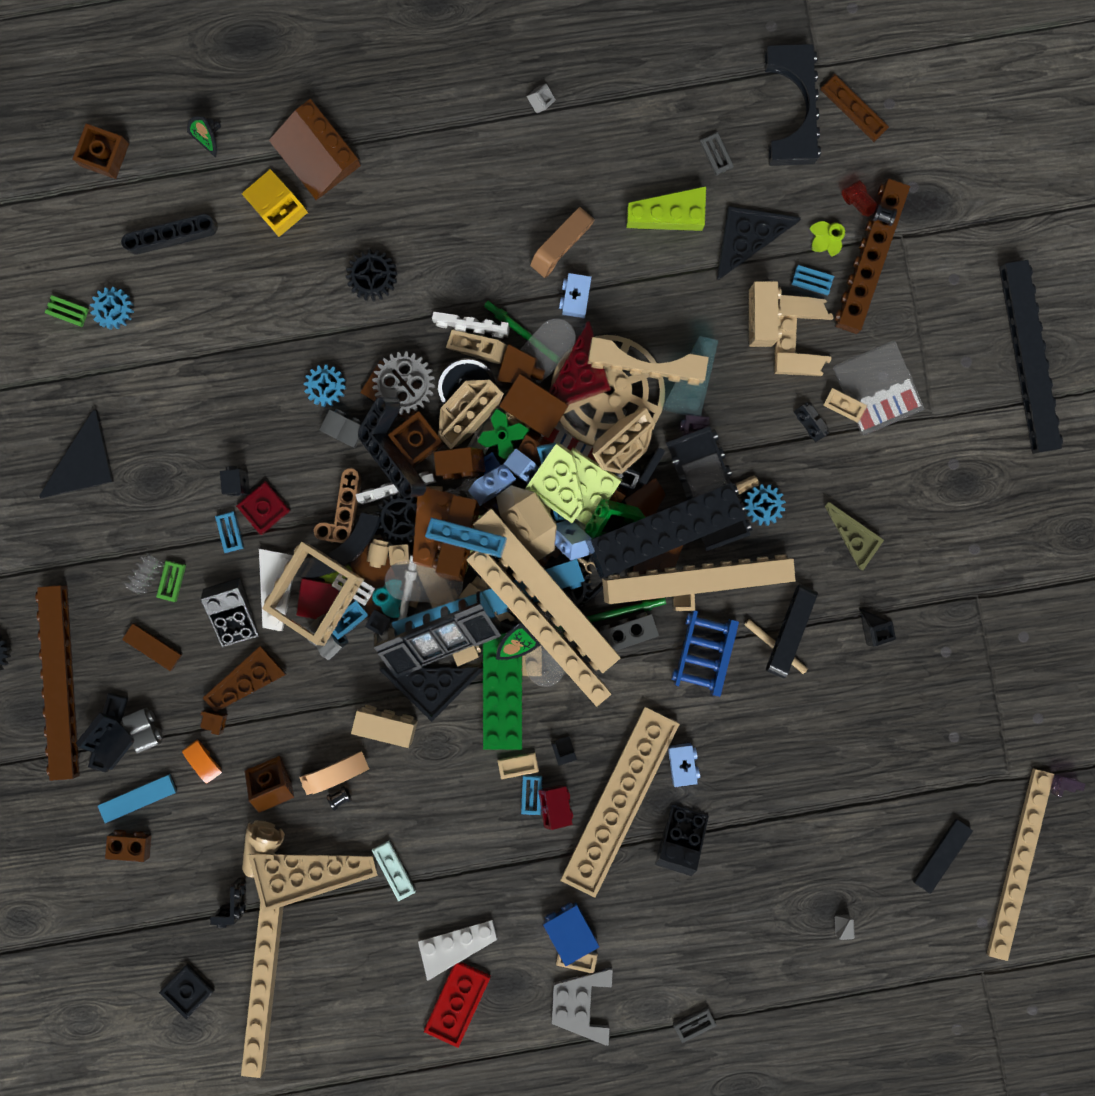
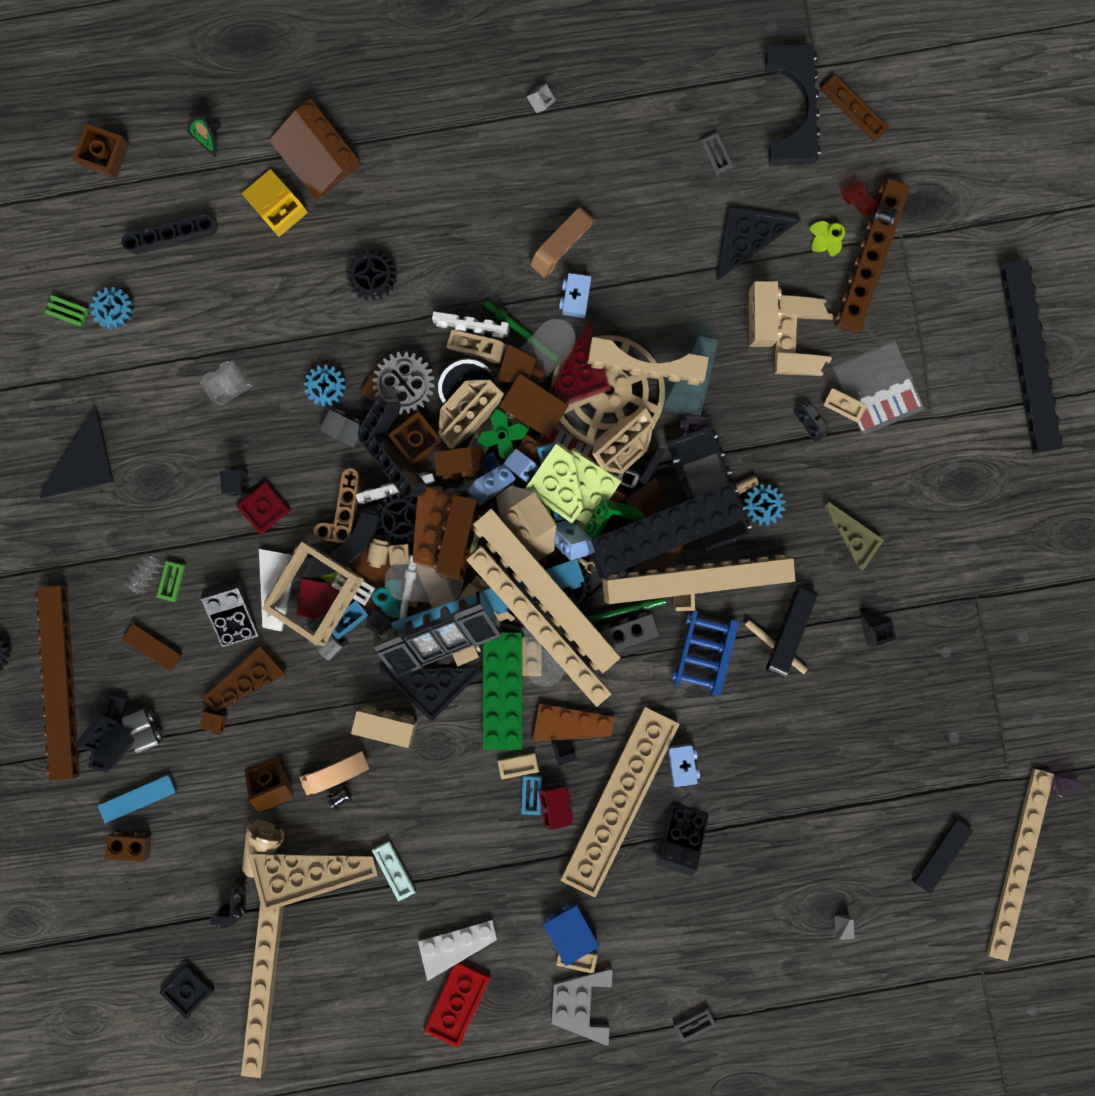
(201, 761): orange slope -> none
(225, 383): none -> clear brick
(236, 529): dark azure tile -> none
(466, 537): dark azure tile -> none
(516, 643): shield -> none
(565, 723): none -> dark orange wing
(669, 212): lime wedge -> none
(814, 273): dark azure tile -> none

